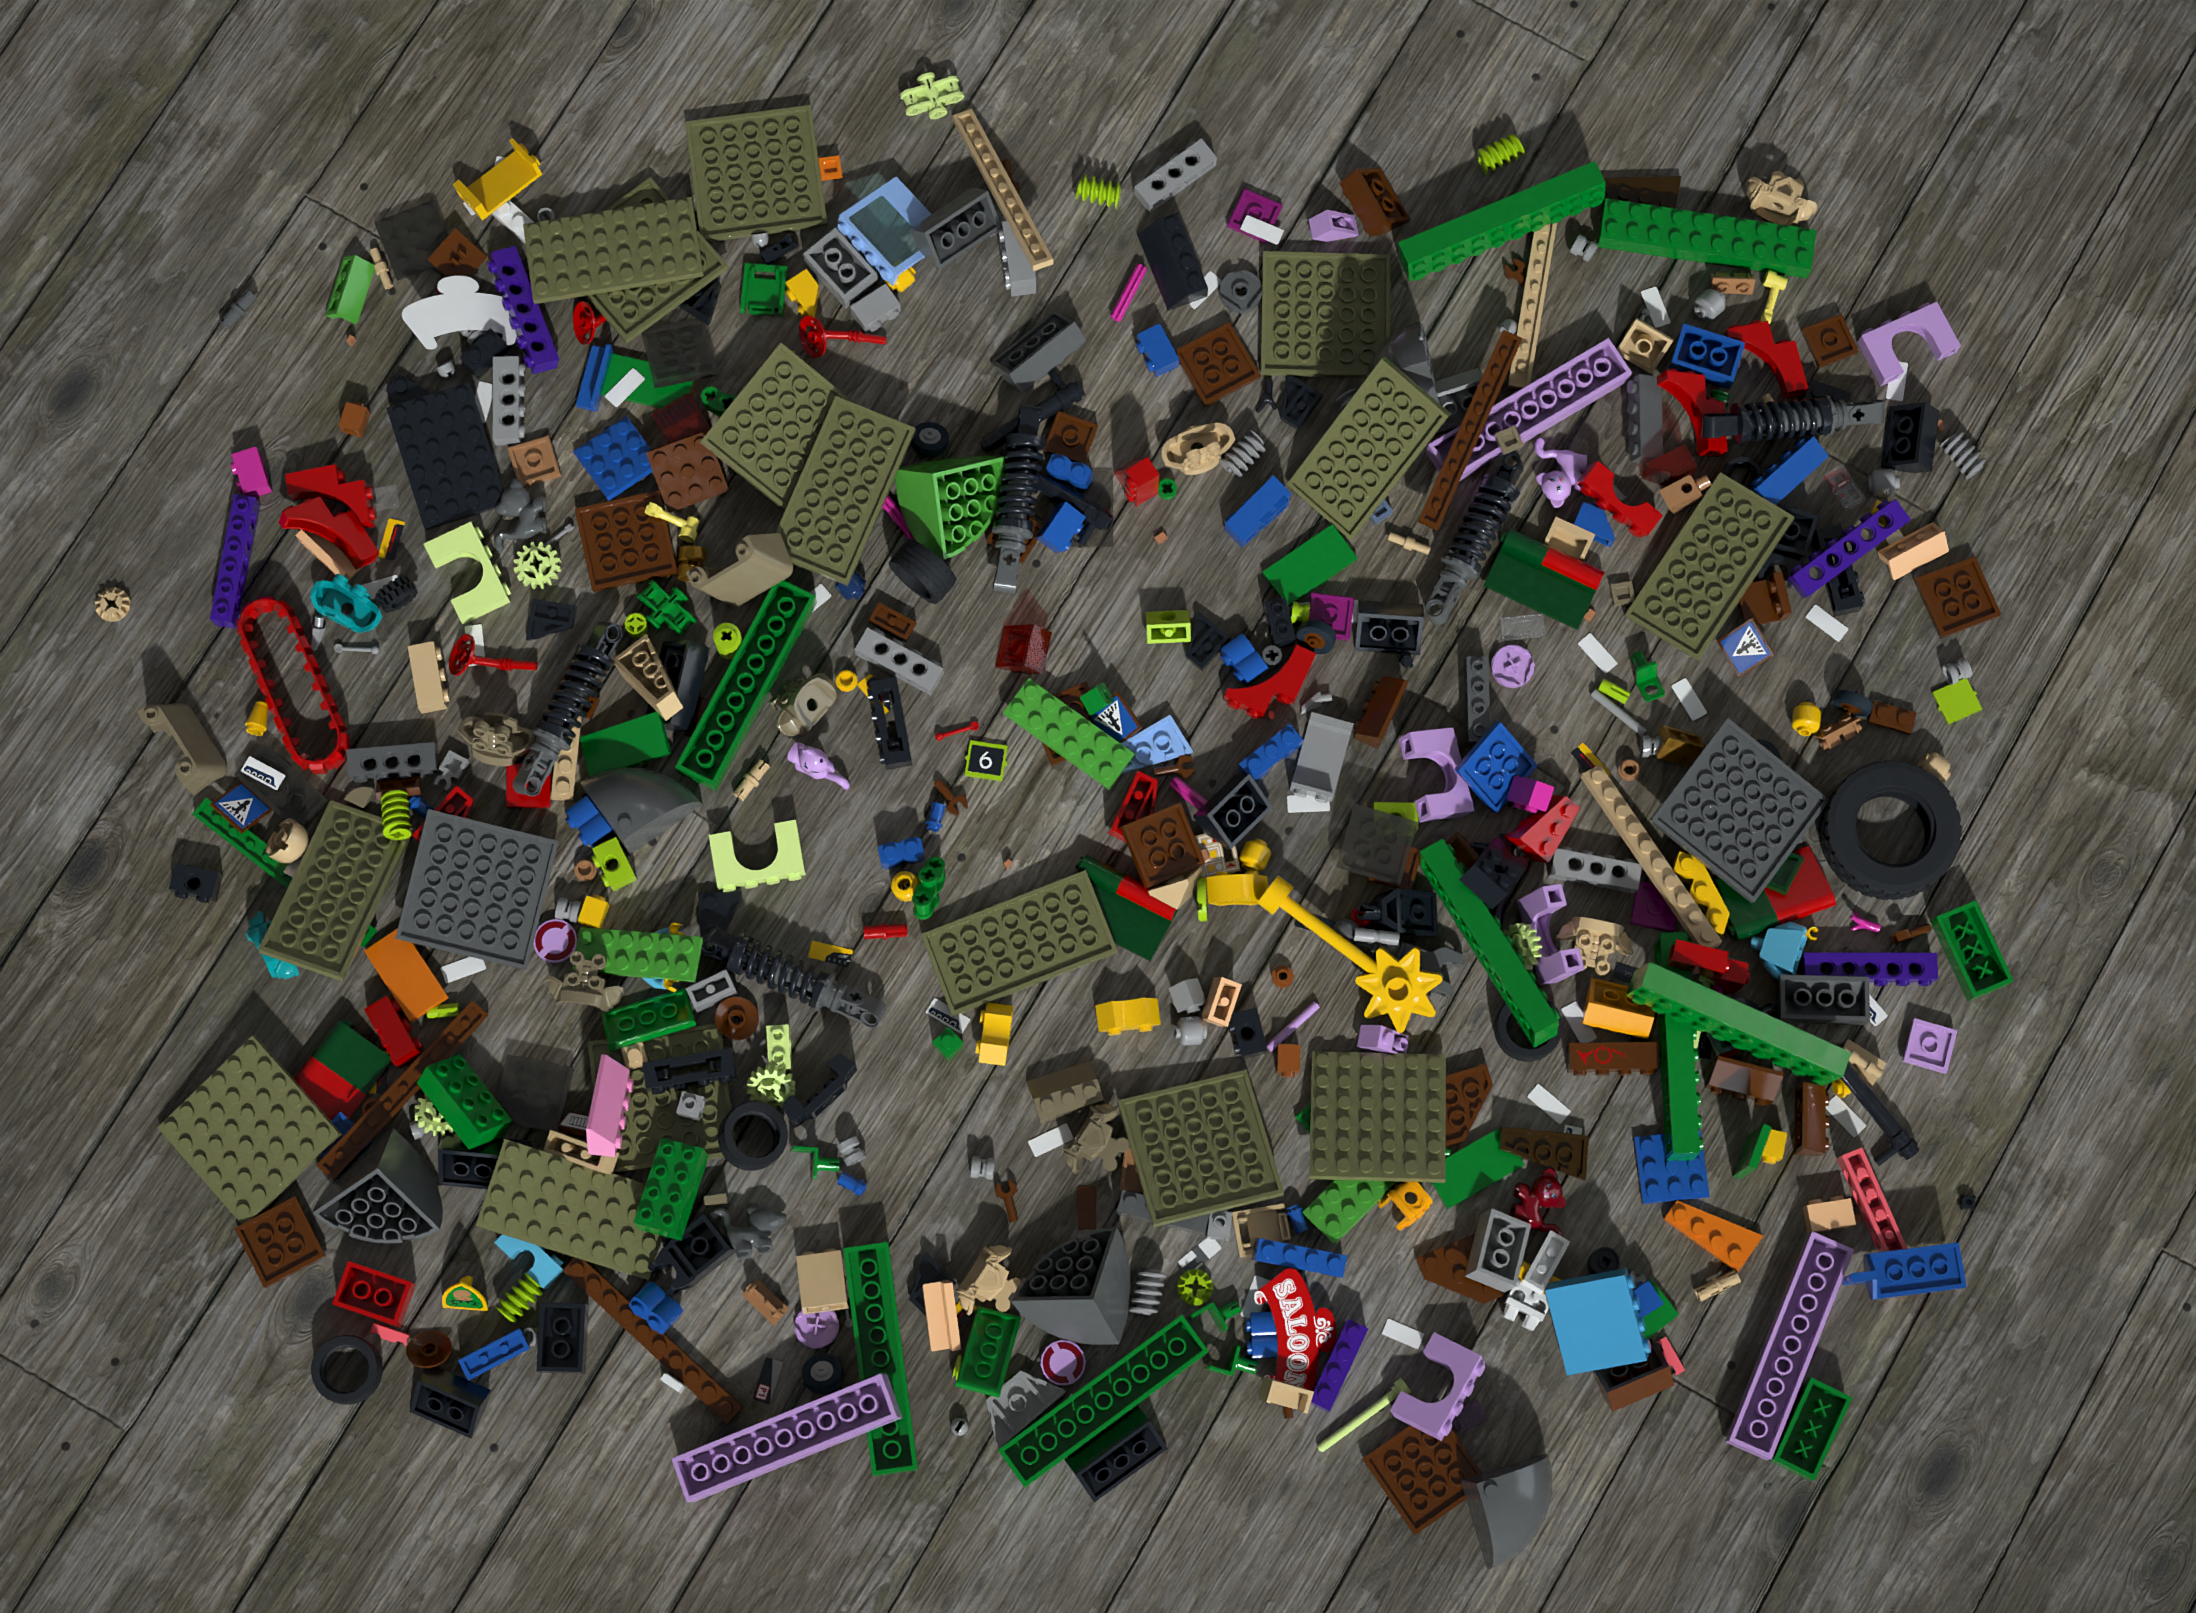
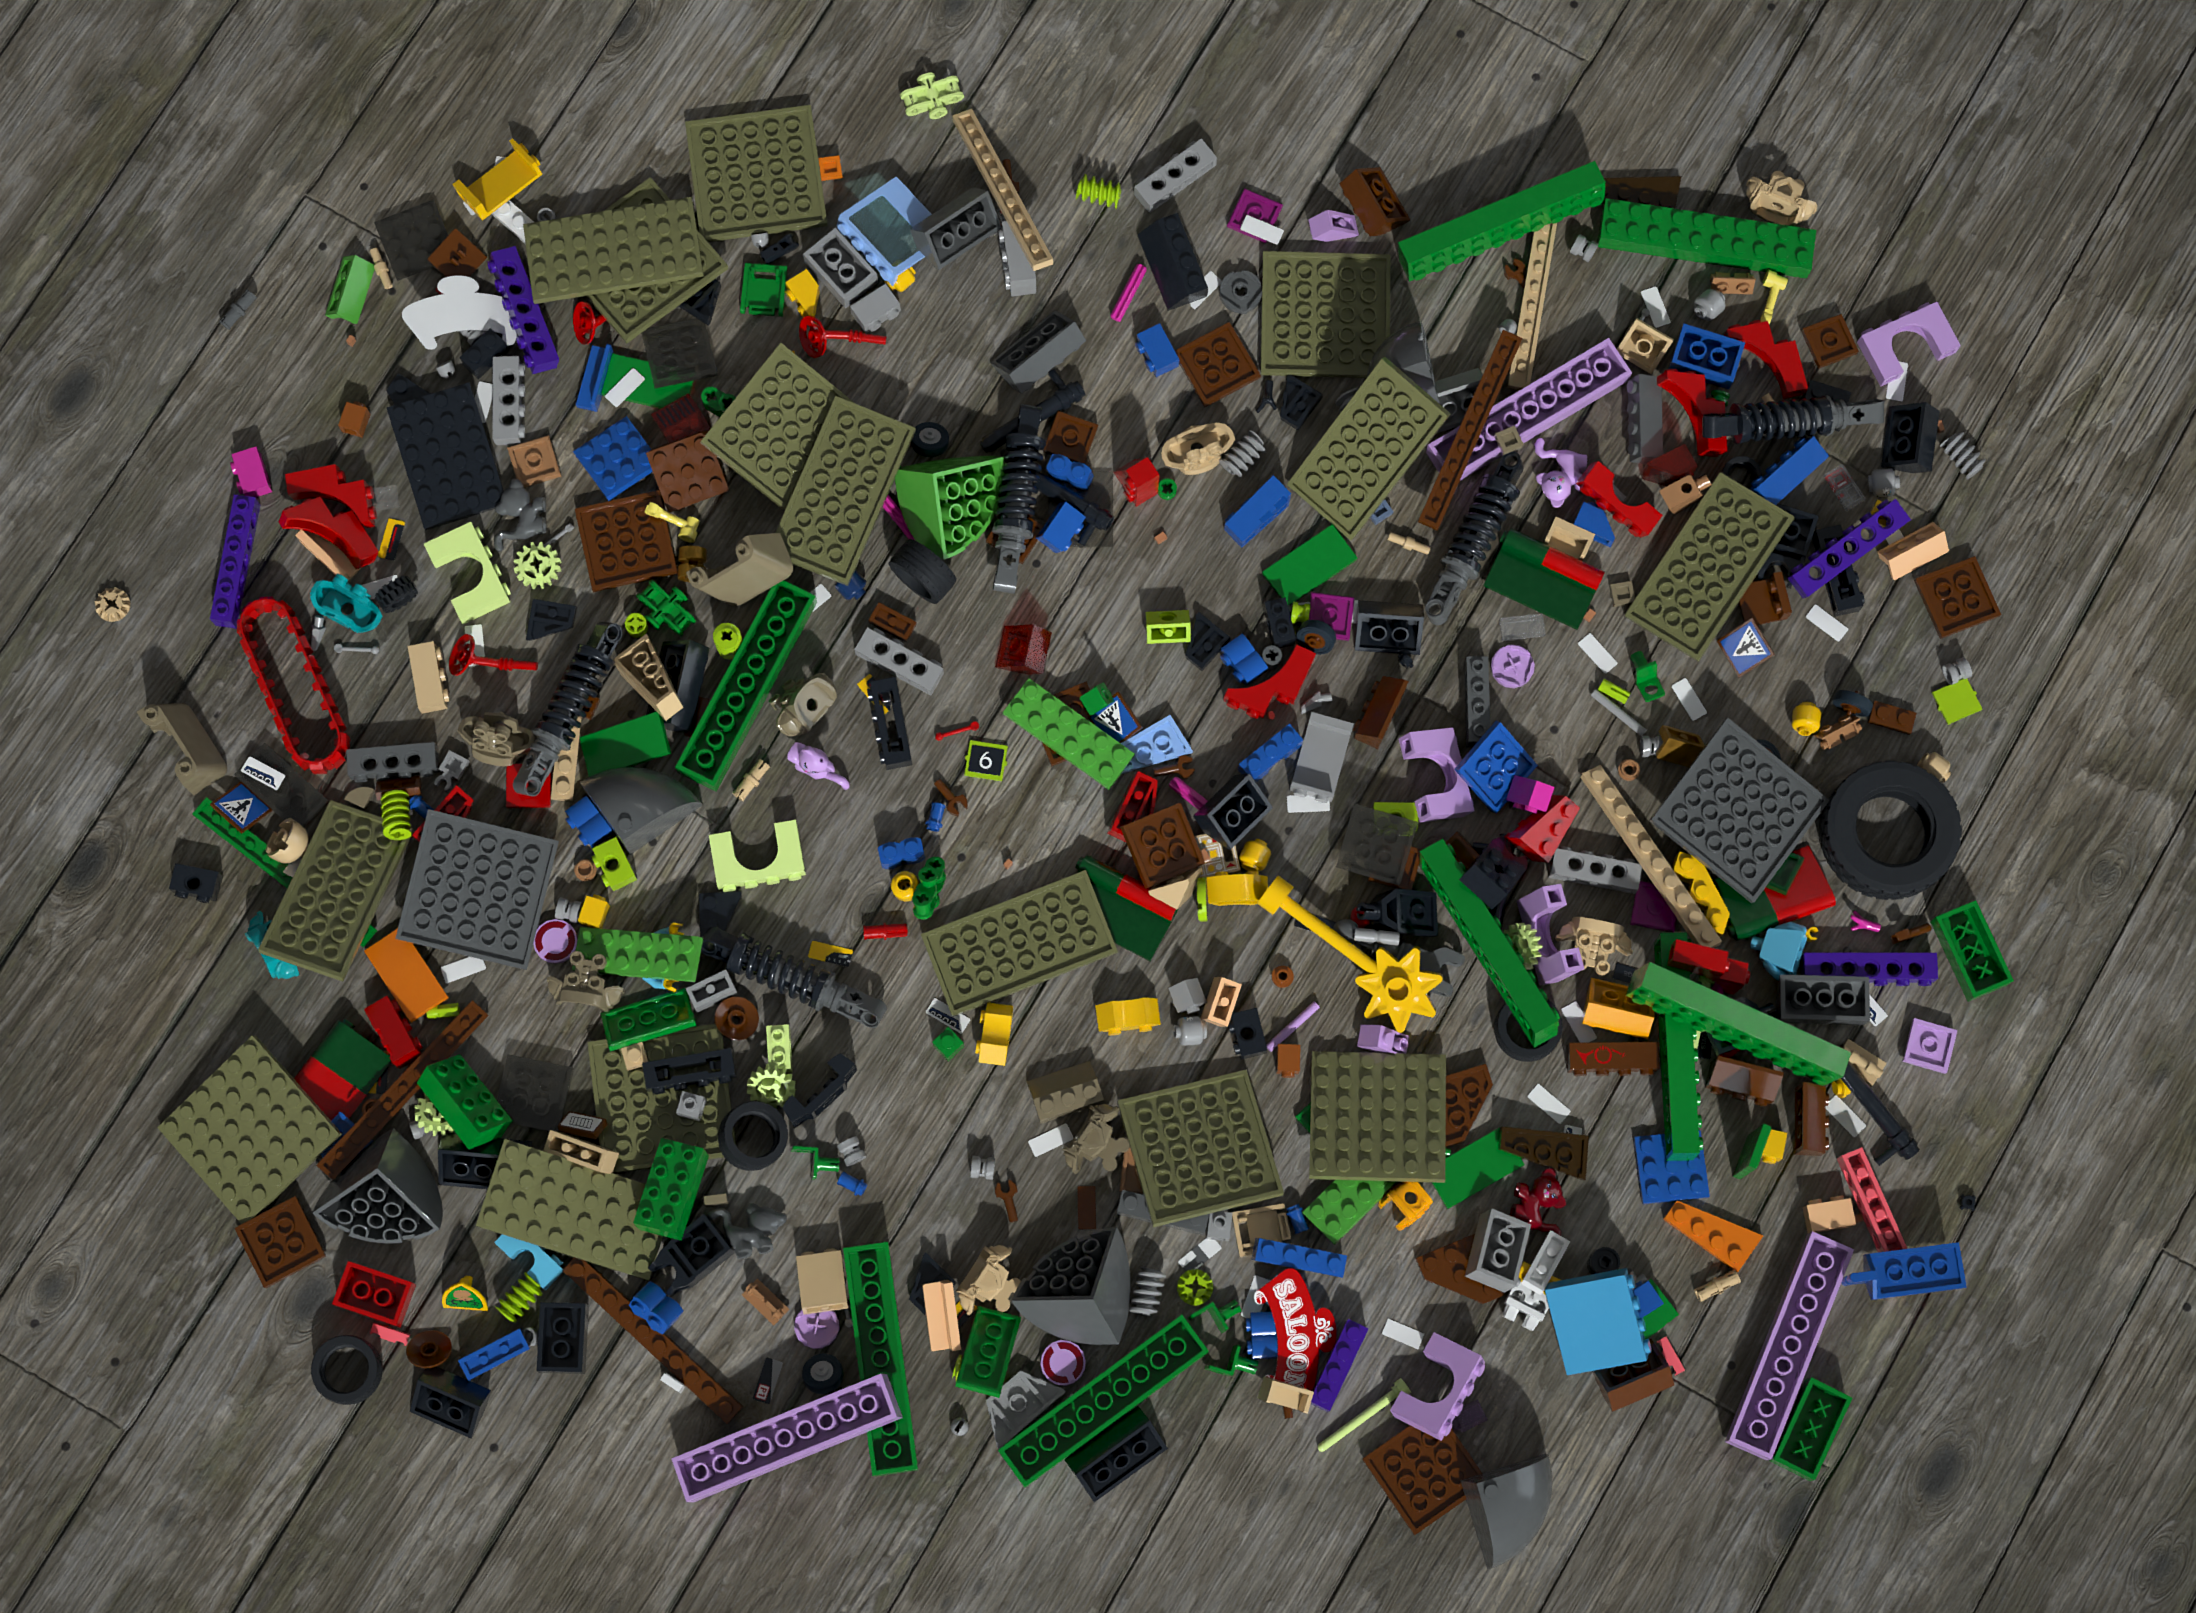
(257, 720): yellow cone -> none
(608, 1107): bright pink slope -> none
(846, 680): yellow plate -> none
(1498, 152): lime piece -> none
(1587, 758): sticker -> none

